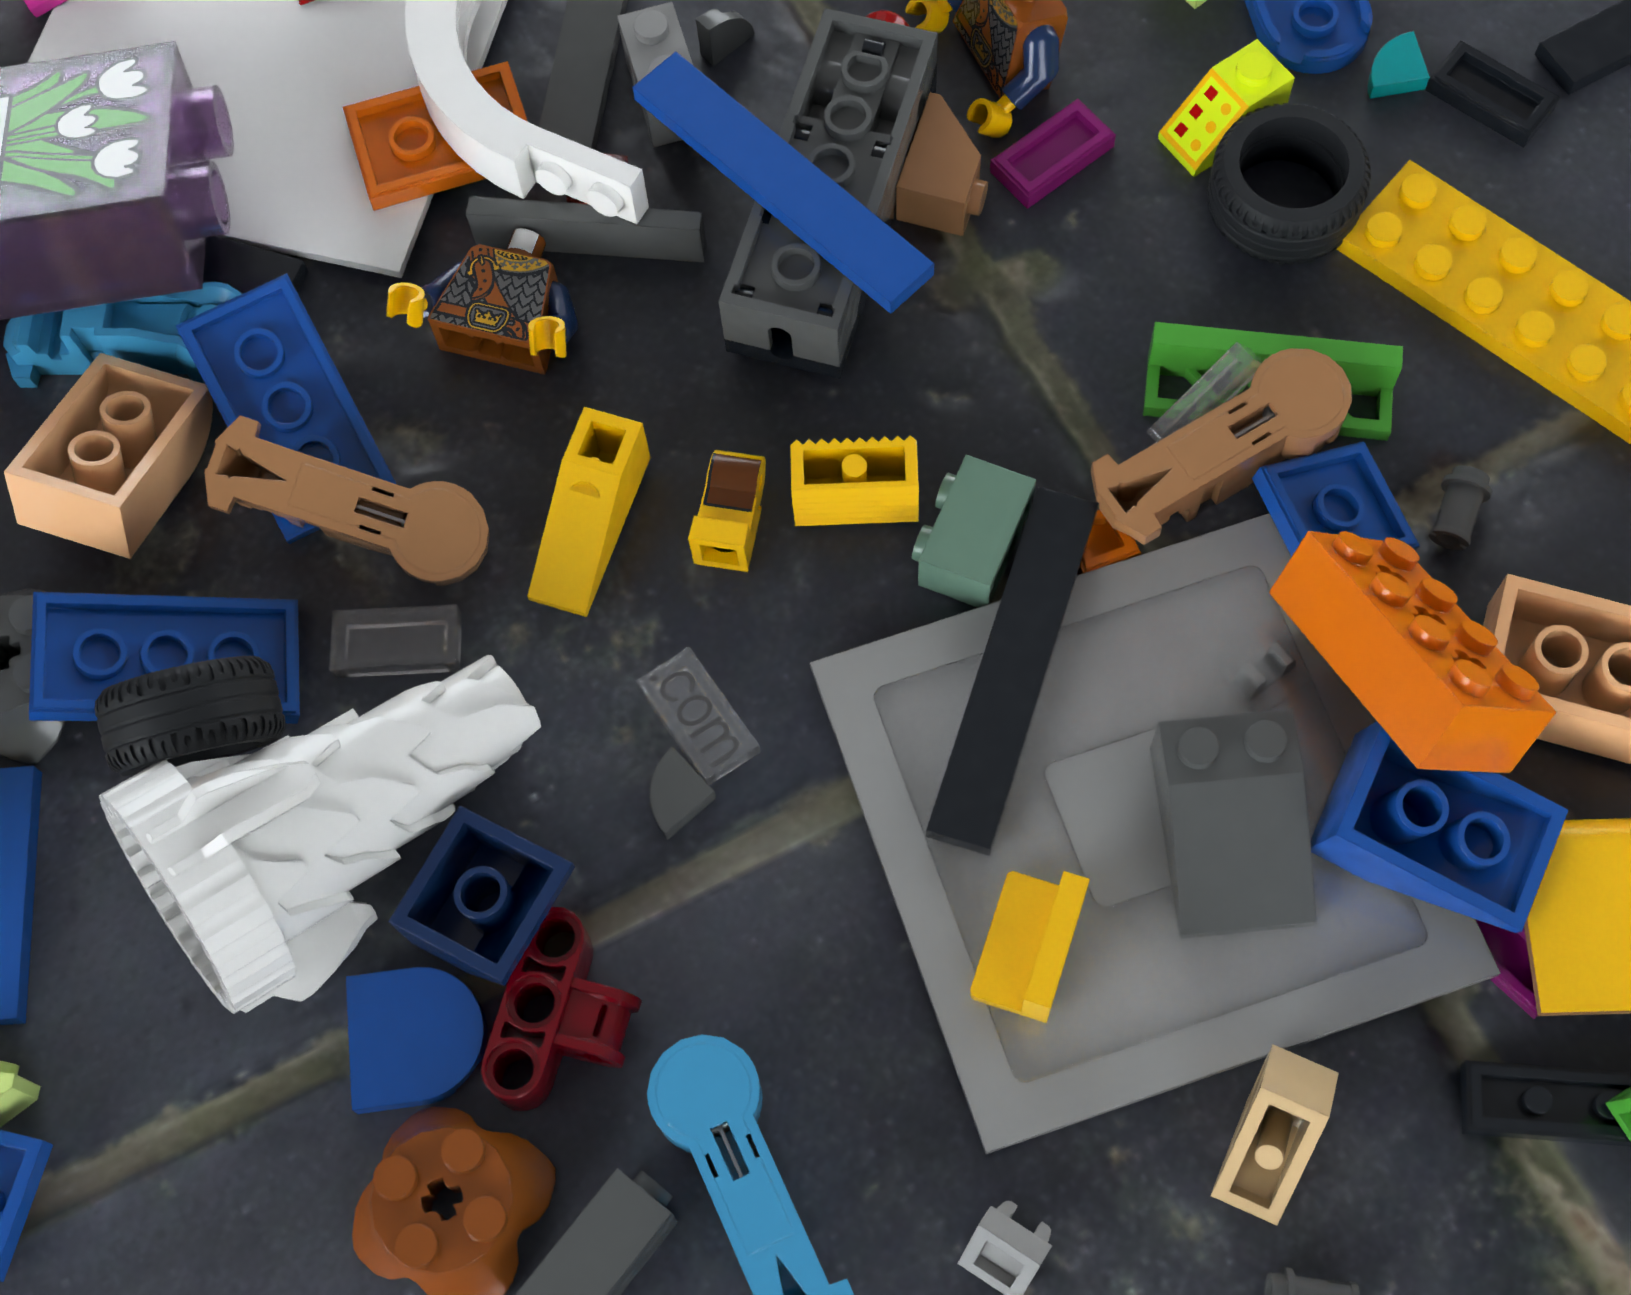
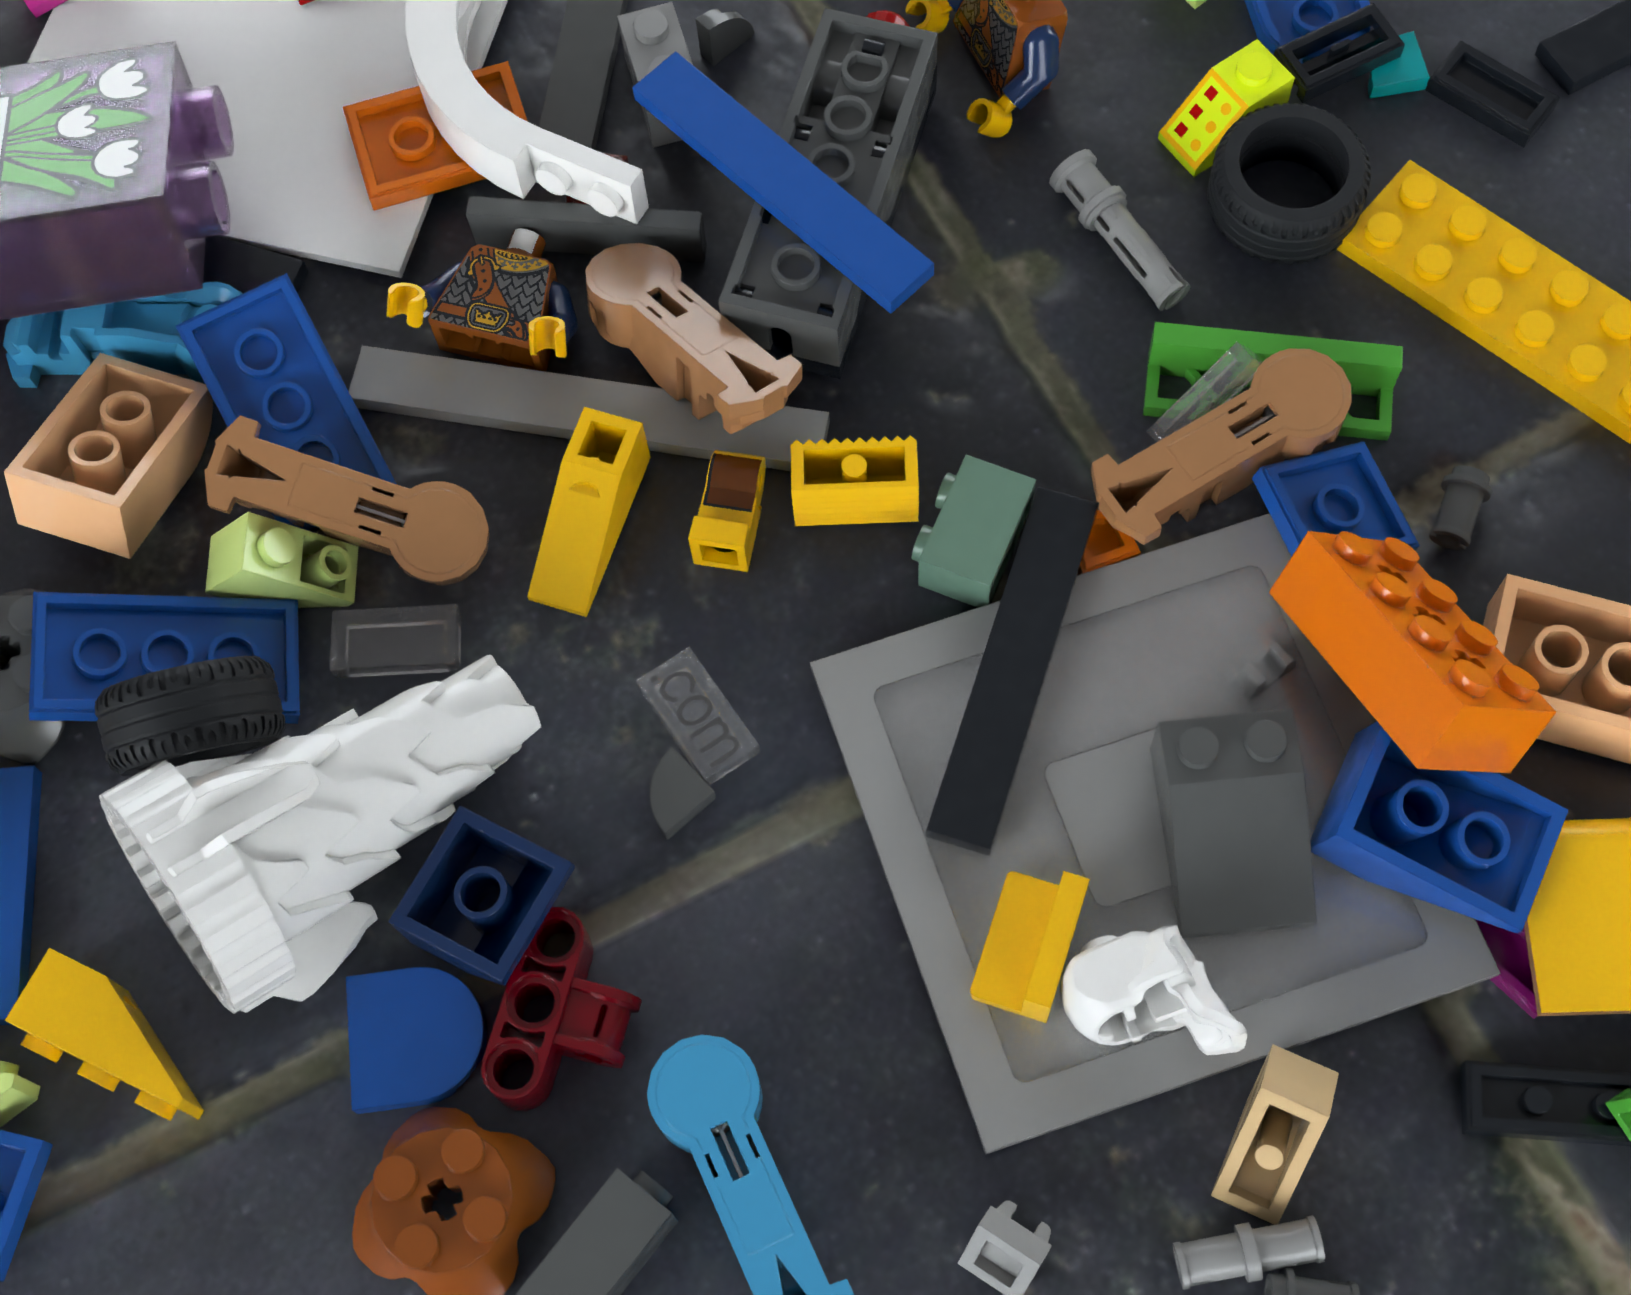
(99, 1023): none -> yellow slope
(280, 562): none -> yellowish green slope
(554, 401): none -> light grey tile
(683, 340): none -> medium nougat piece
(941, 173): medium nougat slope -> none
(1052, 153): magenta tile -> none
(1105, 211): none -> light grey pin
(1146, 985): none -> white head
(1248, 1252): none -> light grey pin
(1343, 60): none -> black tile

